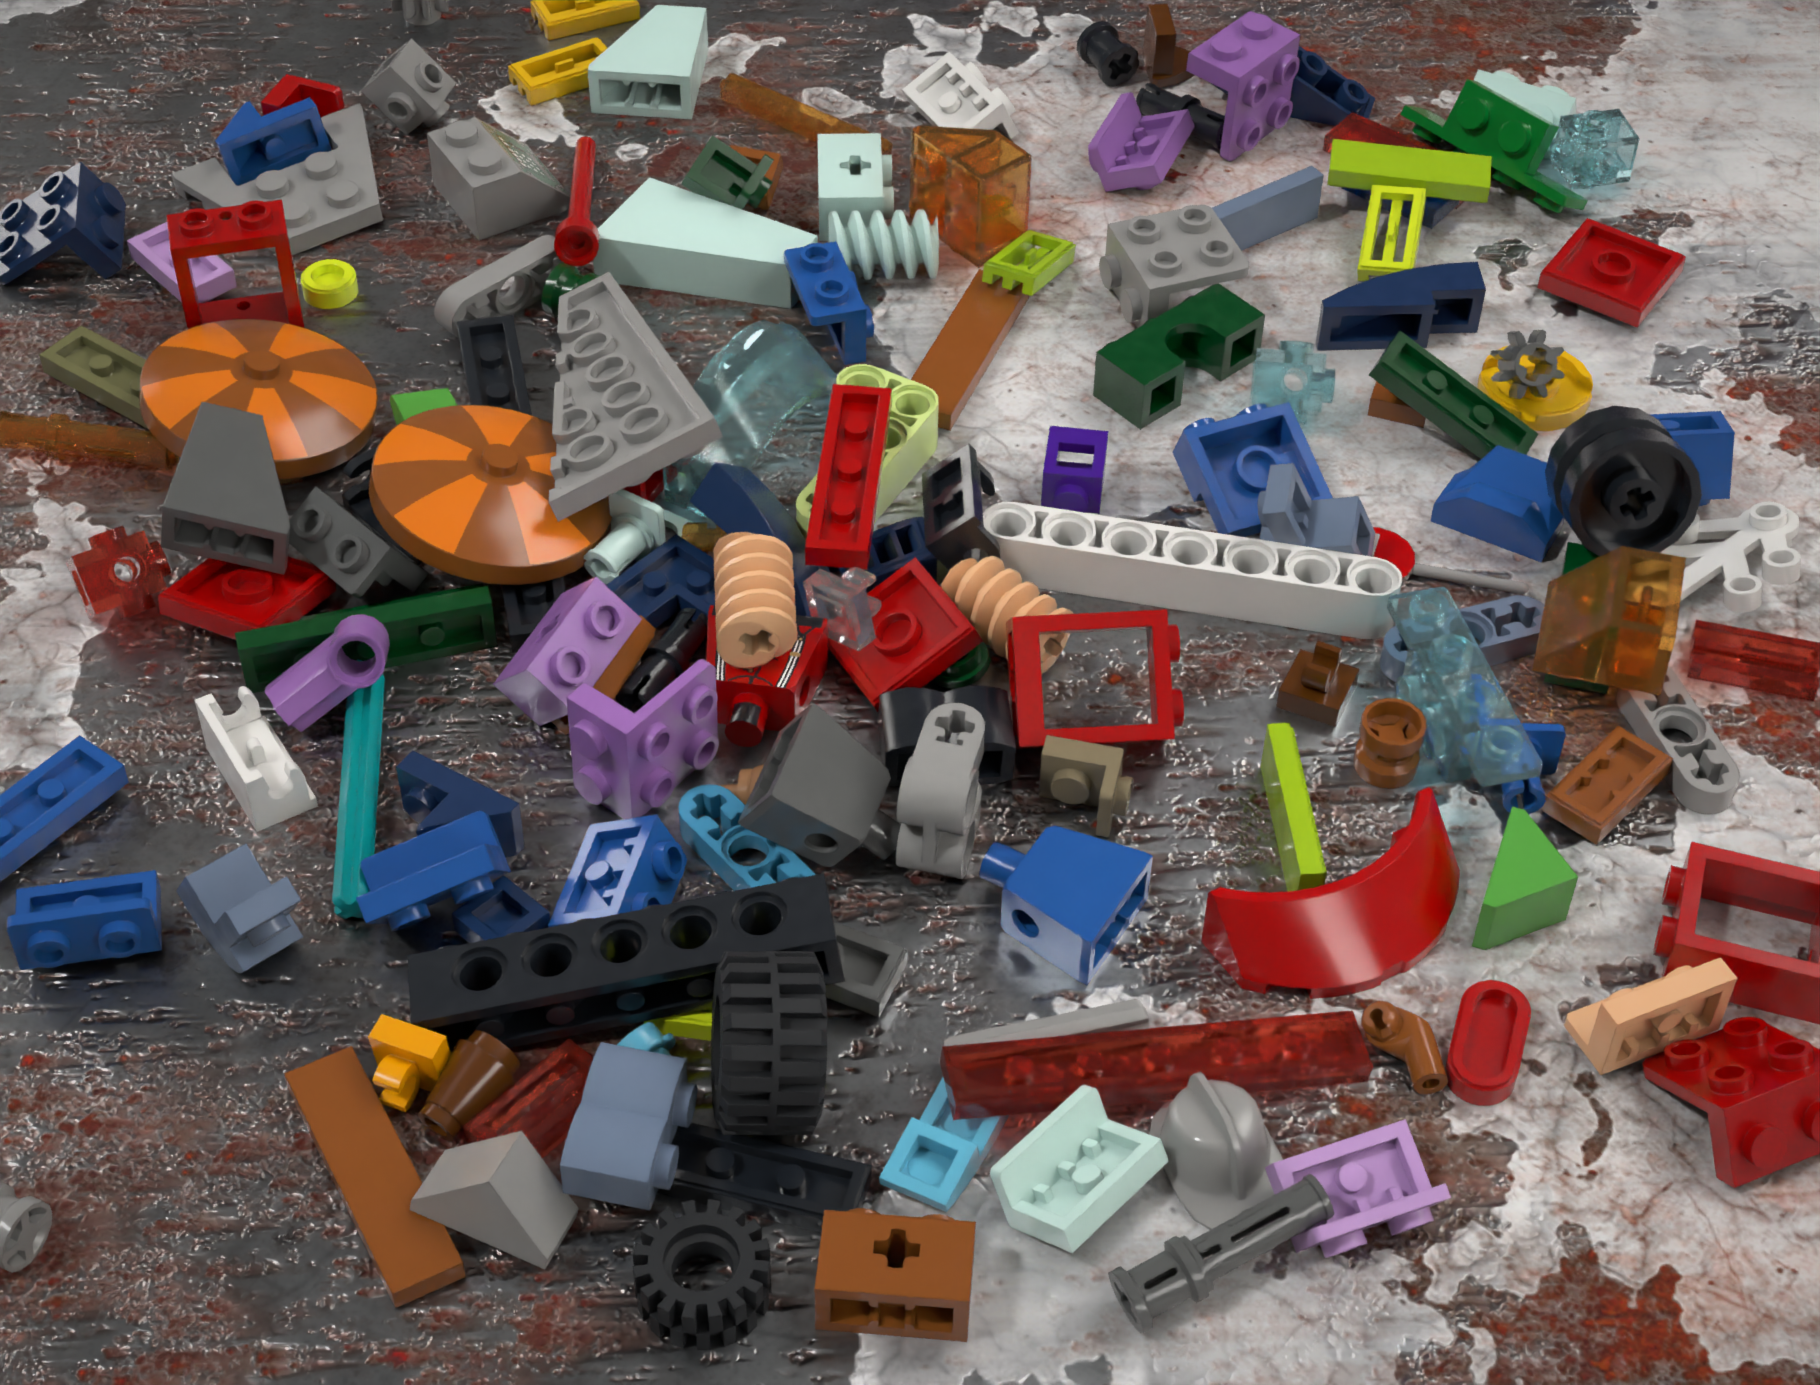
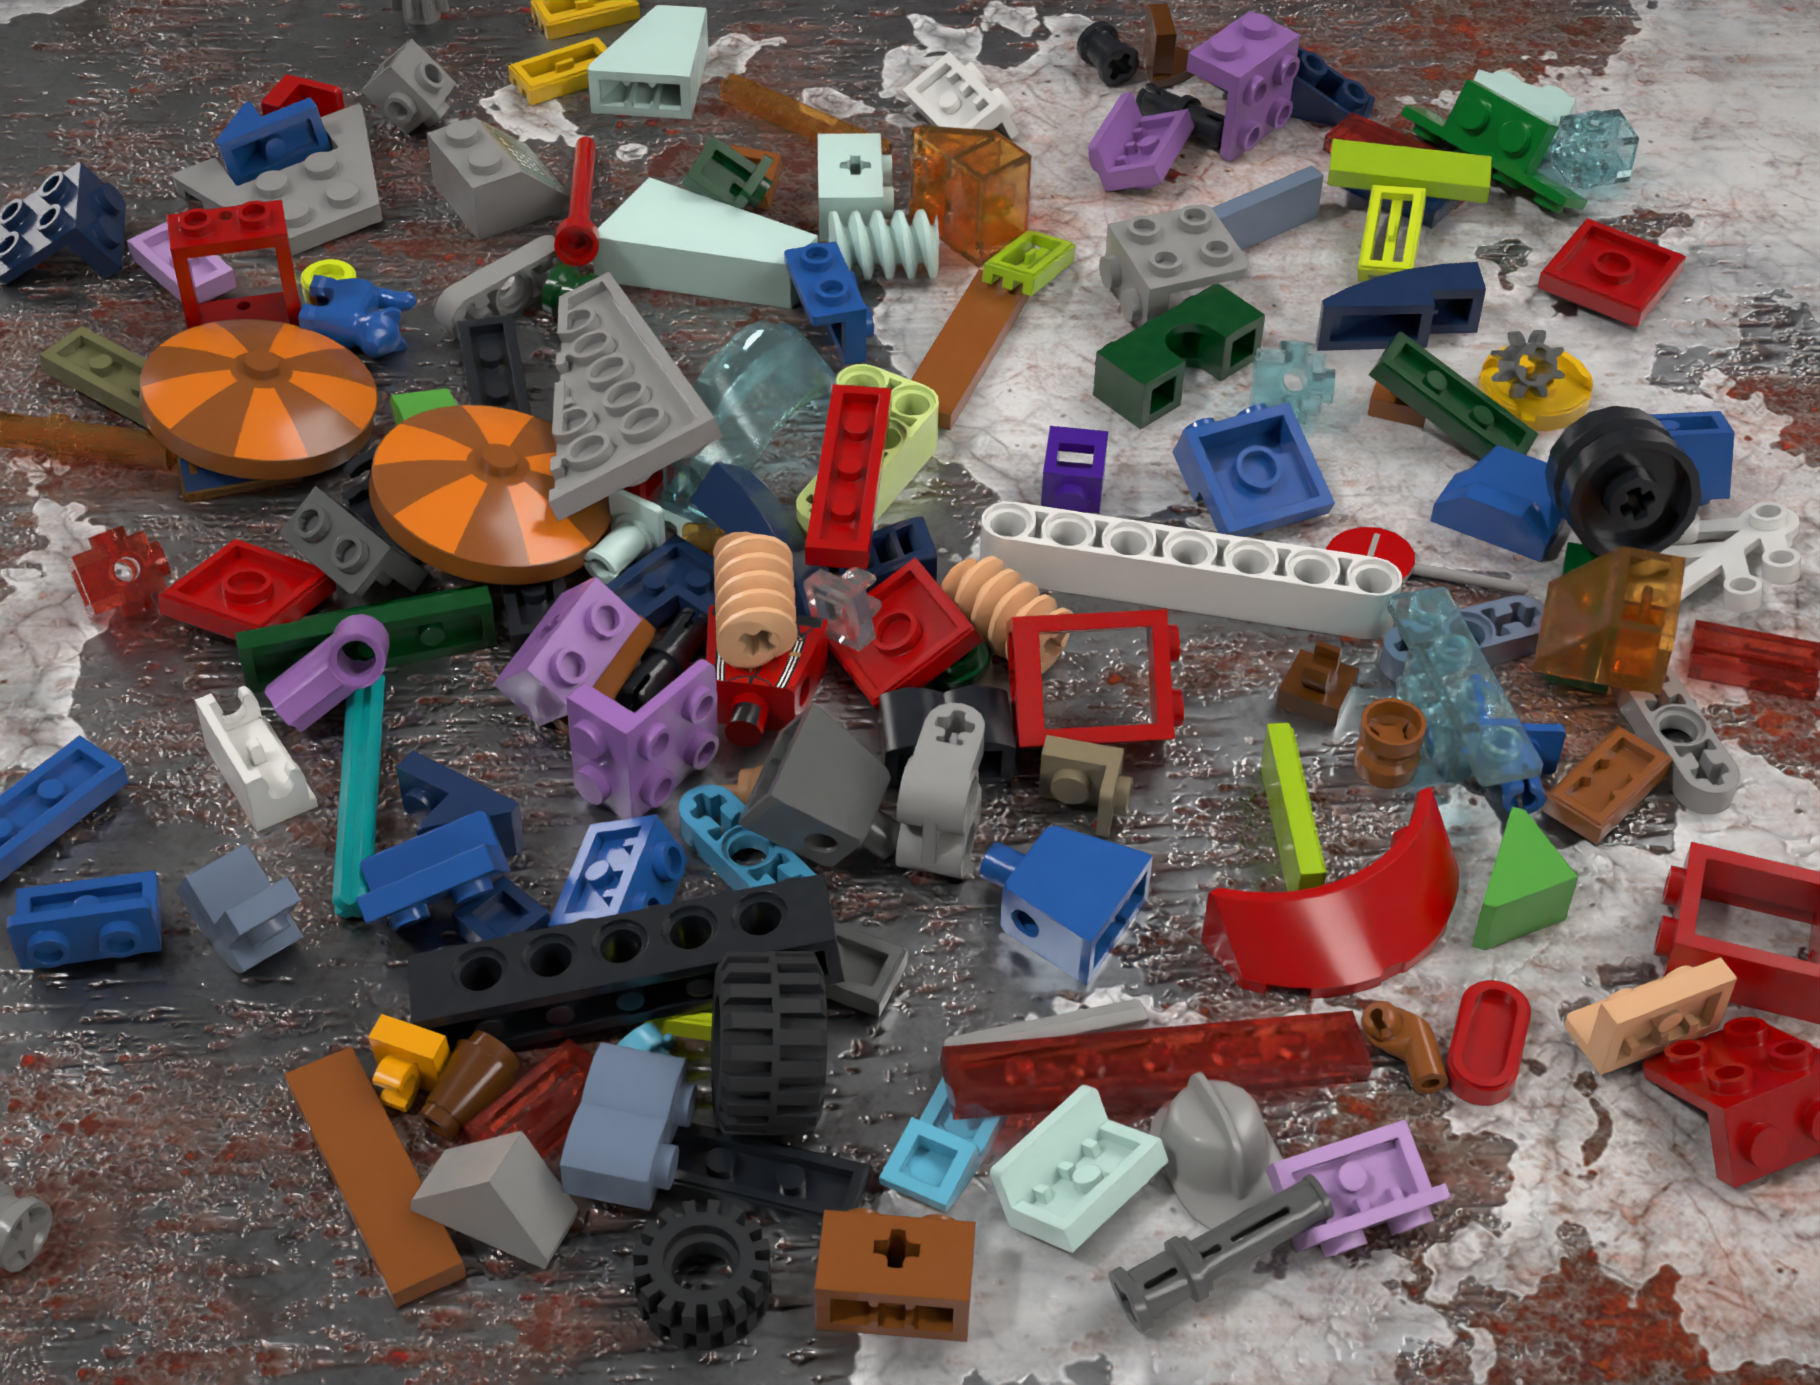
(227, 493): dark grey slope -> none
(351, 314): none -> blue animal
(955, 508): black hinge -> none
(1326, 524): sand blue brick -> none

